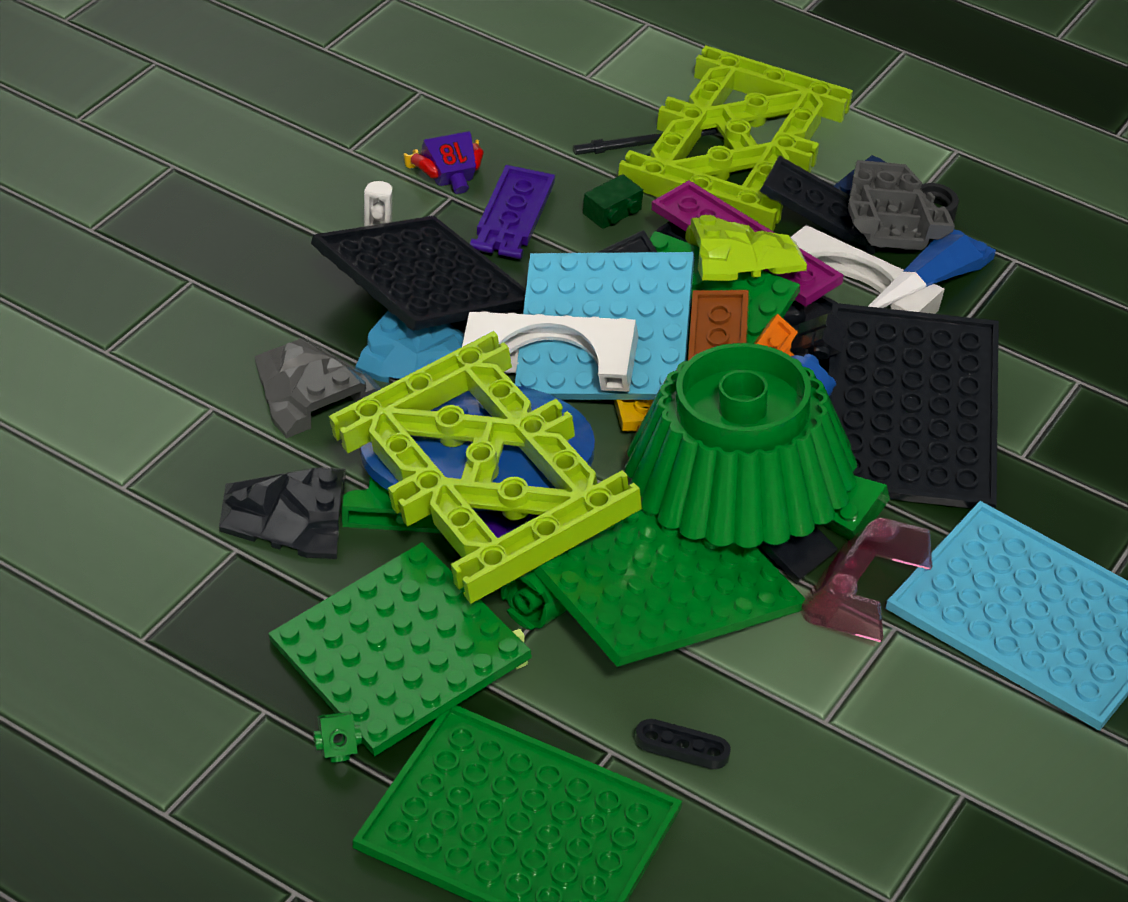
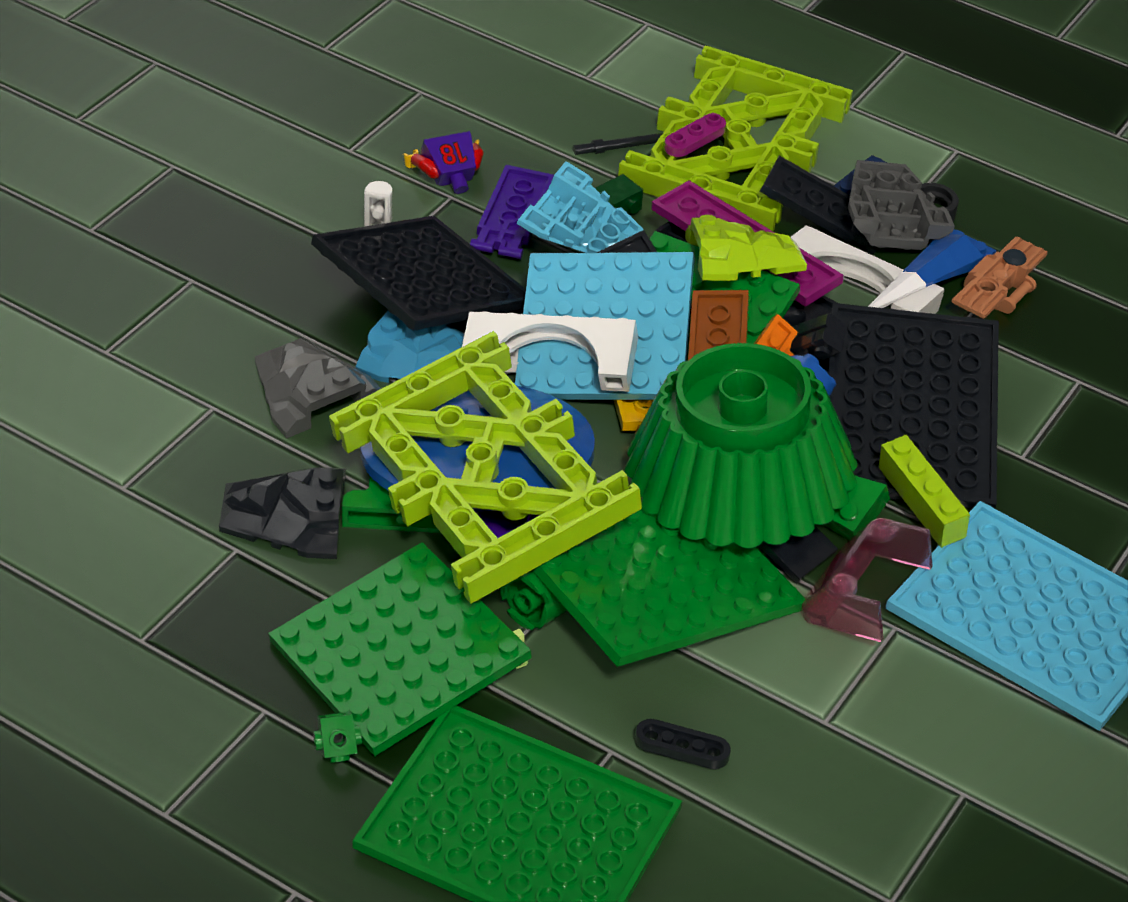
(577, 214): none -> medium azure wedge
(695, 135): none -> magenta plate
(924, 491): none -> lime brick
(996, 273): none -> nougat piece

